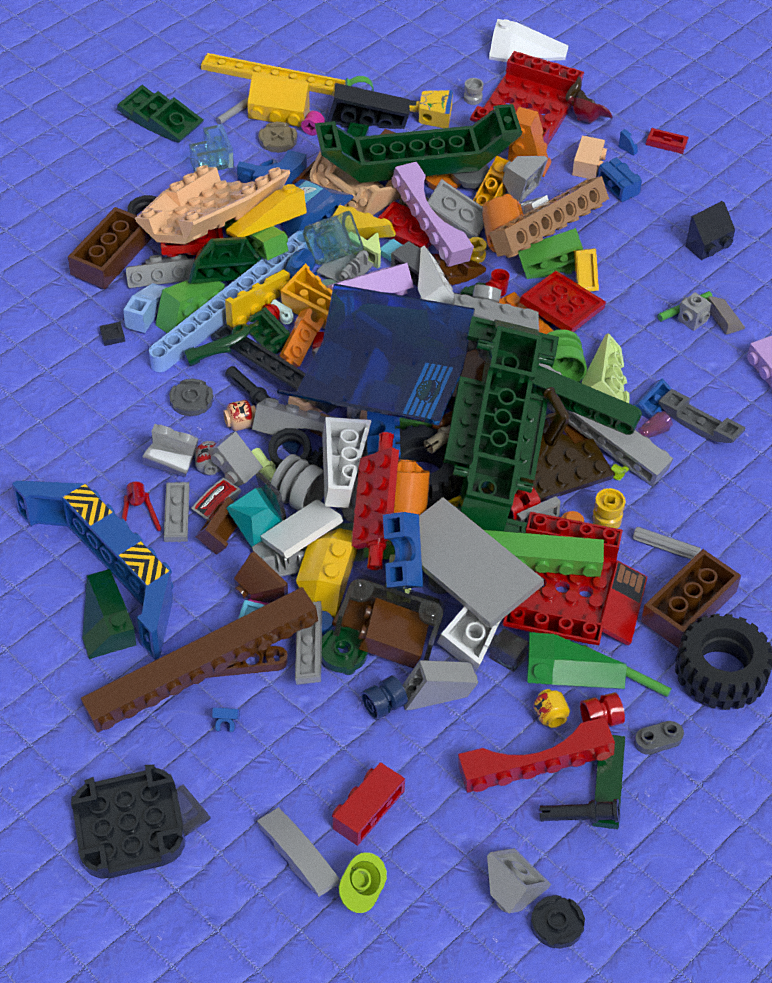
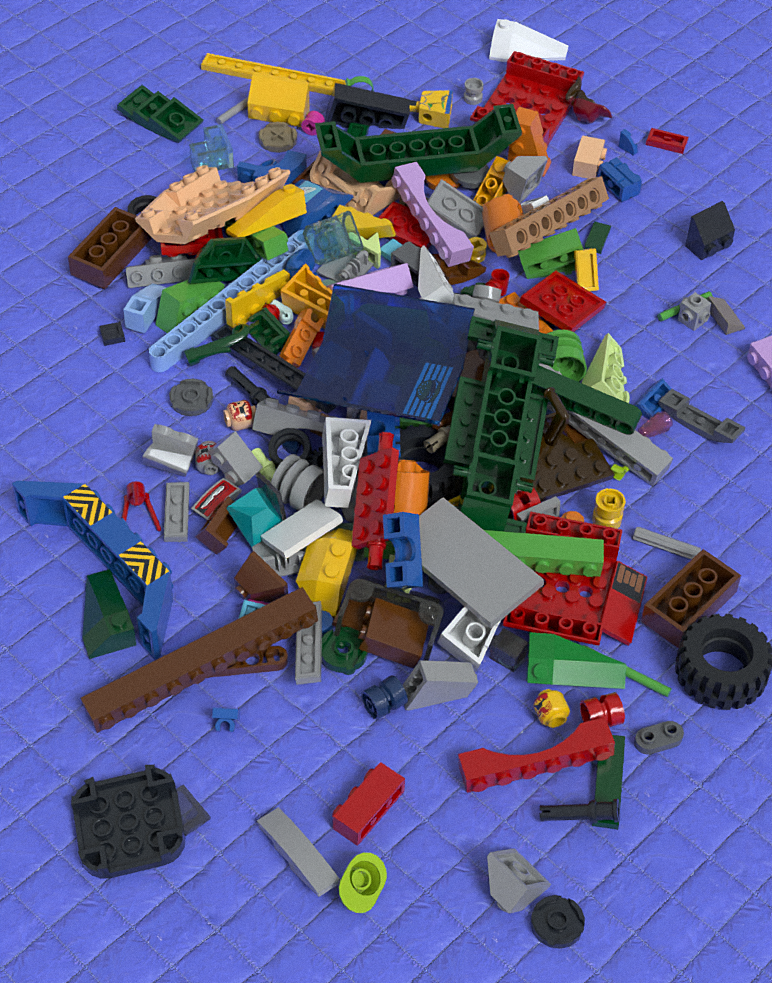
(597, 236): none -> dark green piece

